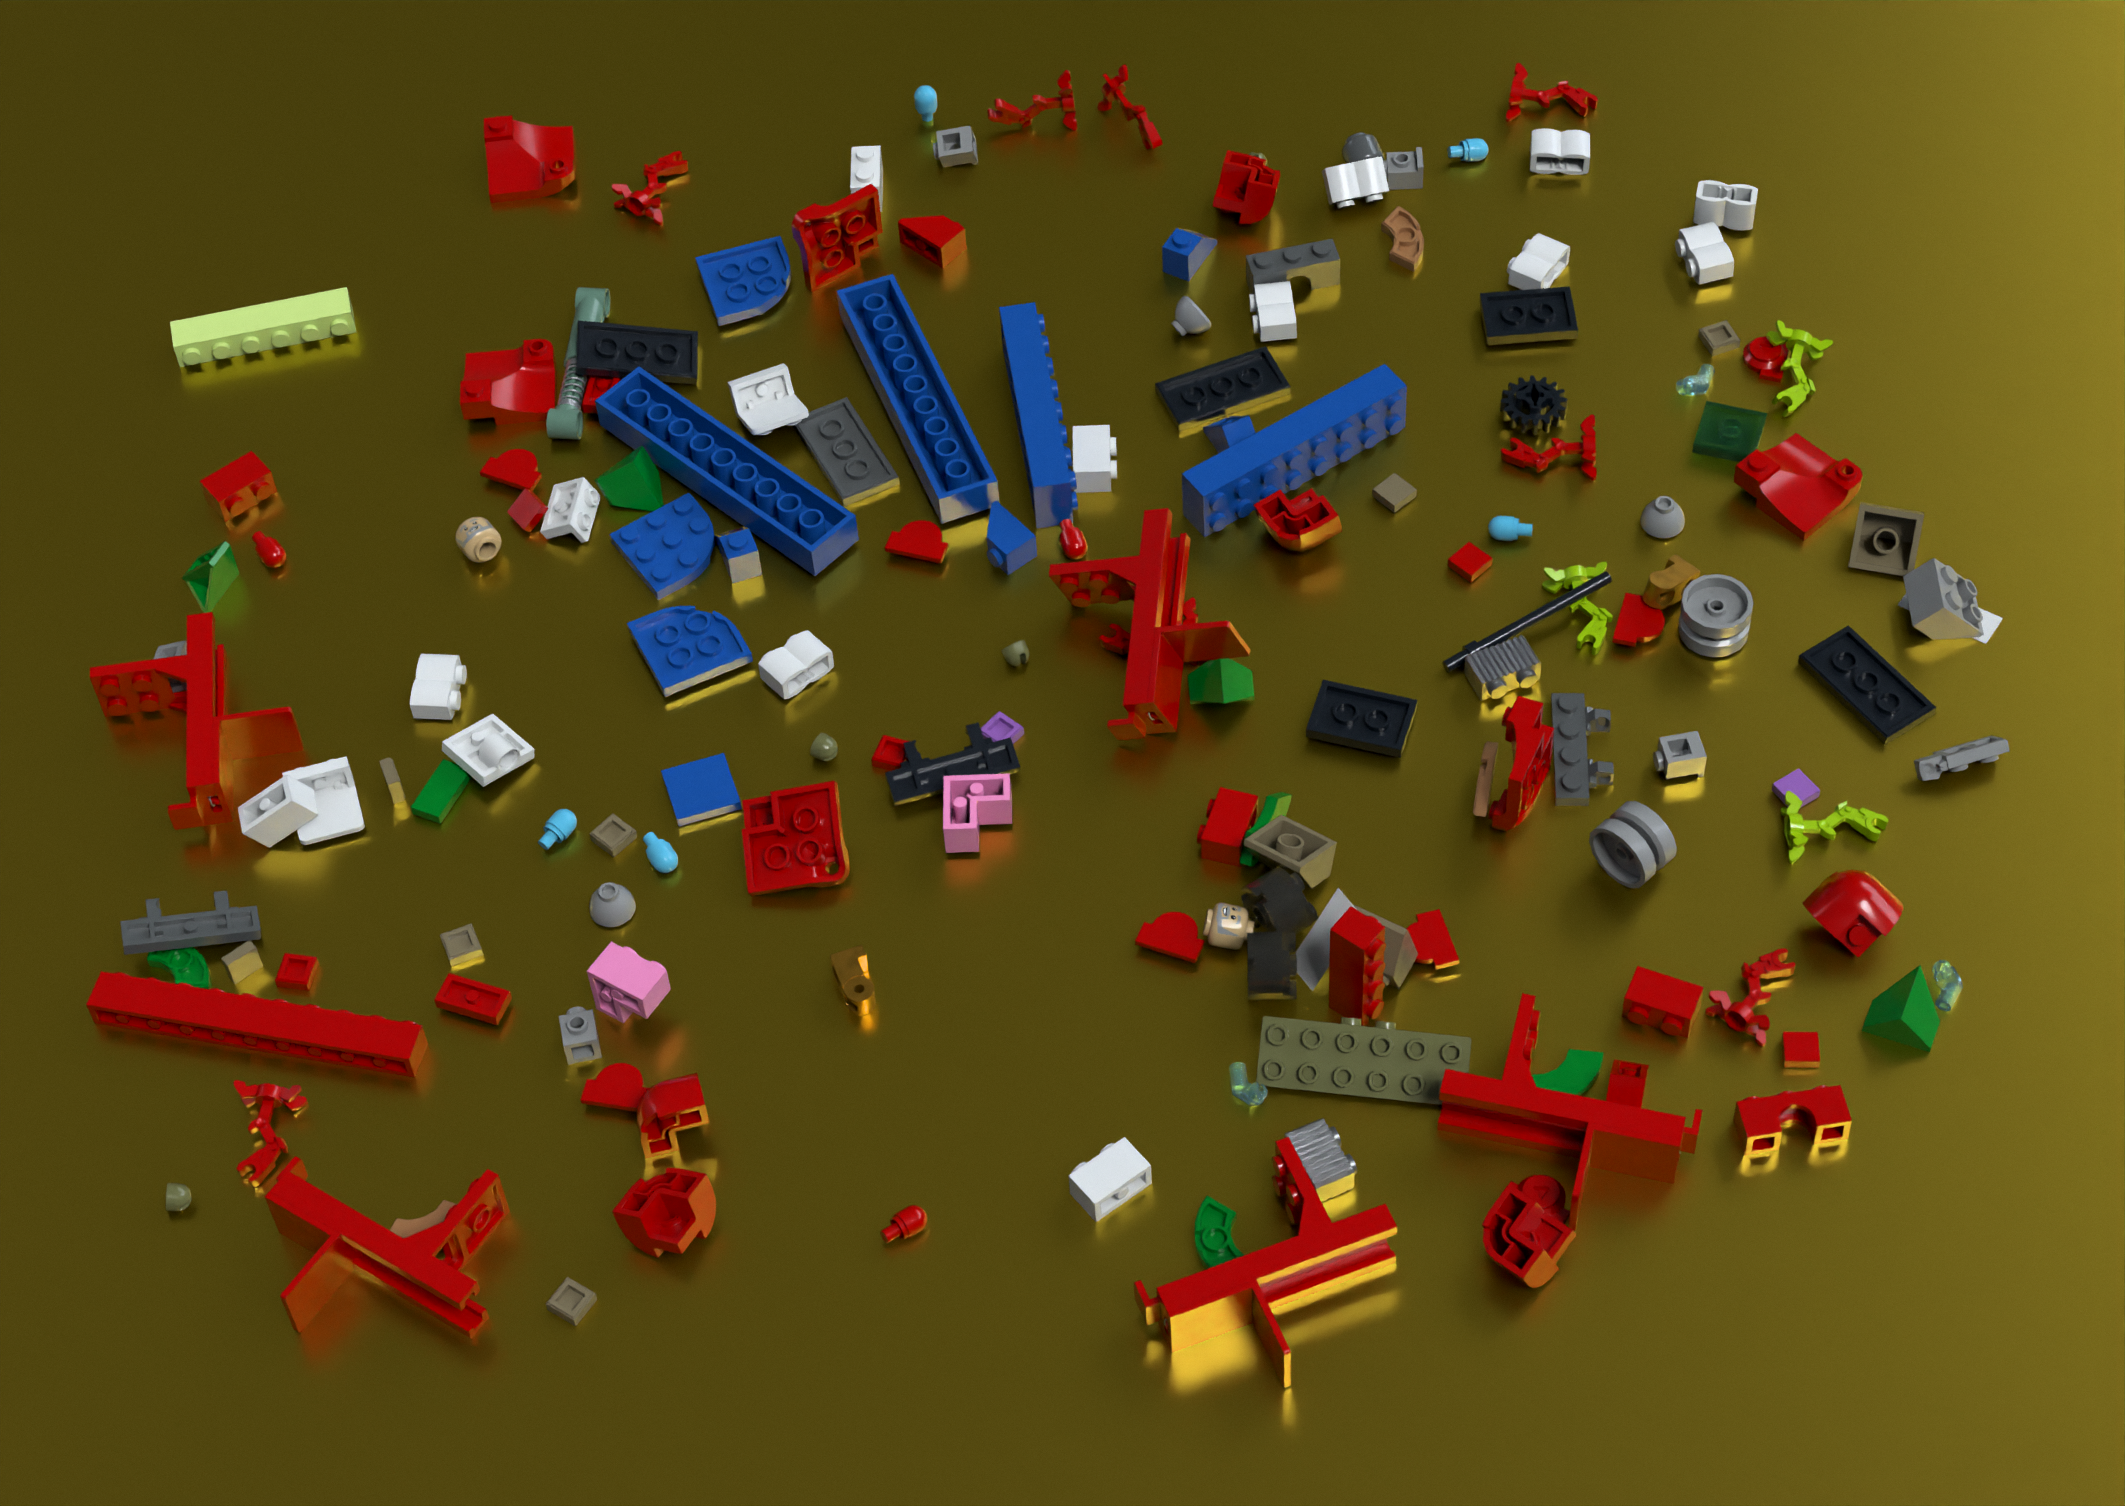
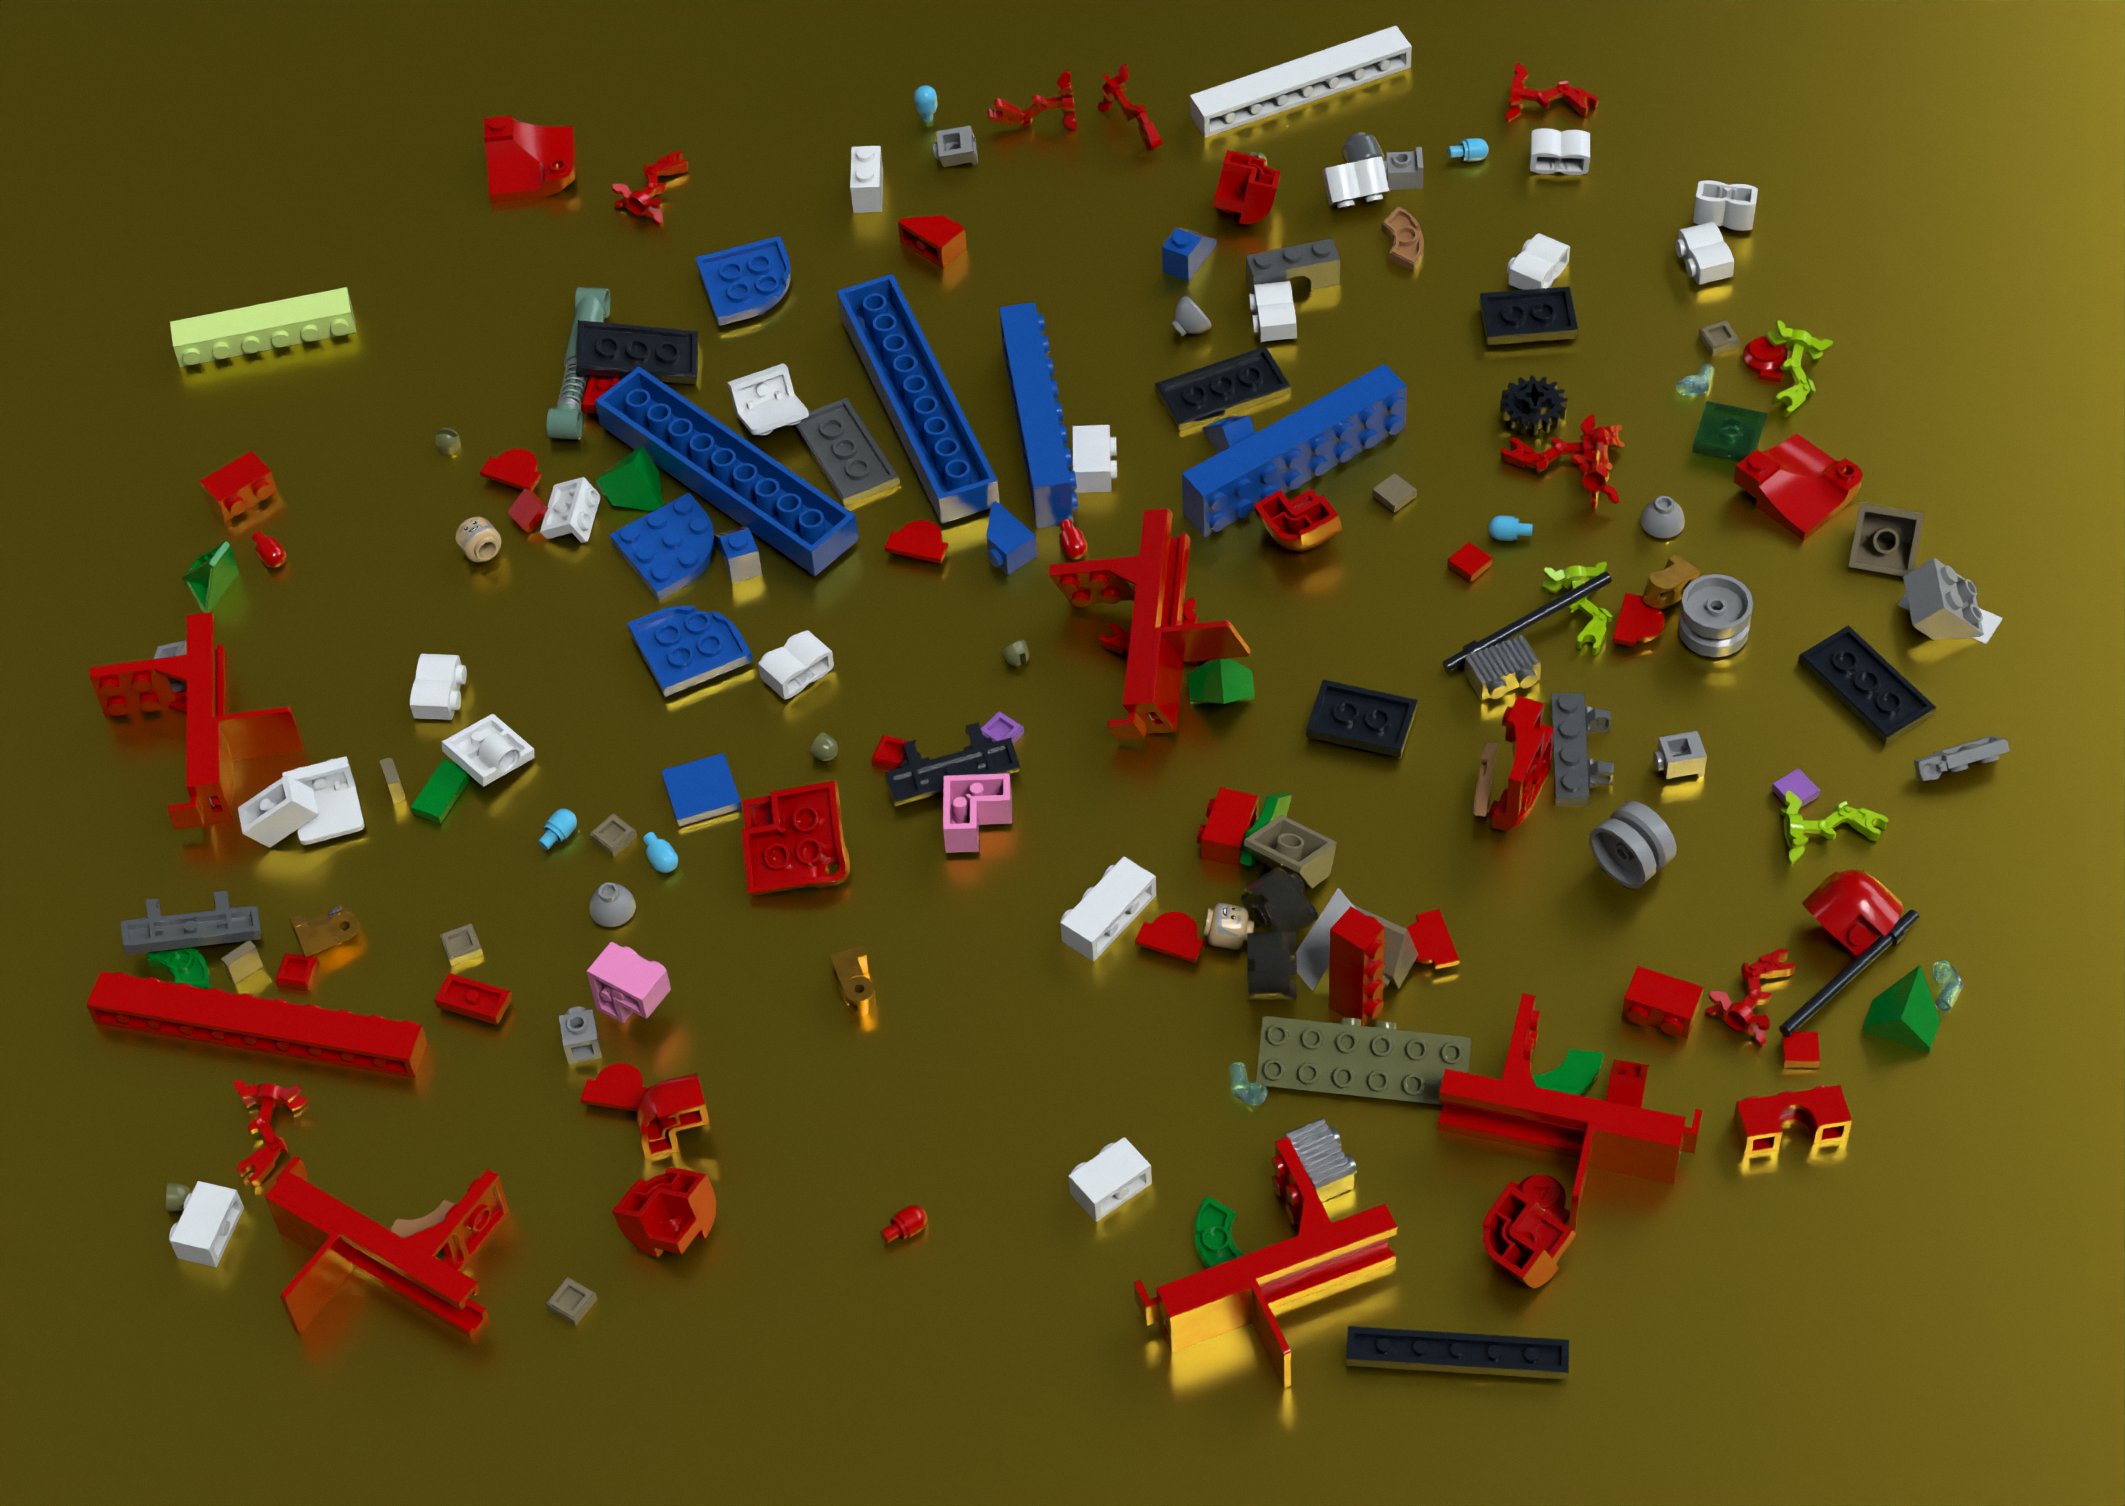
(206, 1224): none -> white brick
(325, 931): none -> pearl gold leg
(447, 441): none -> olive hinge
(510, 384): red slope -> none
(837, 236): red slope -> none
(1108, 908): none -> white brick
(1300, 81): none -> white brick
(1457, 1352): none -> black plate
(1596, 475): none -> red piece
(1849, 973): none -> black bar

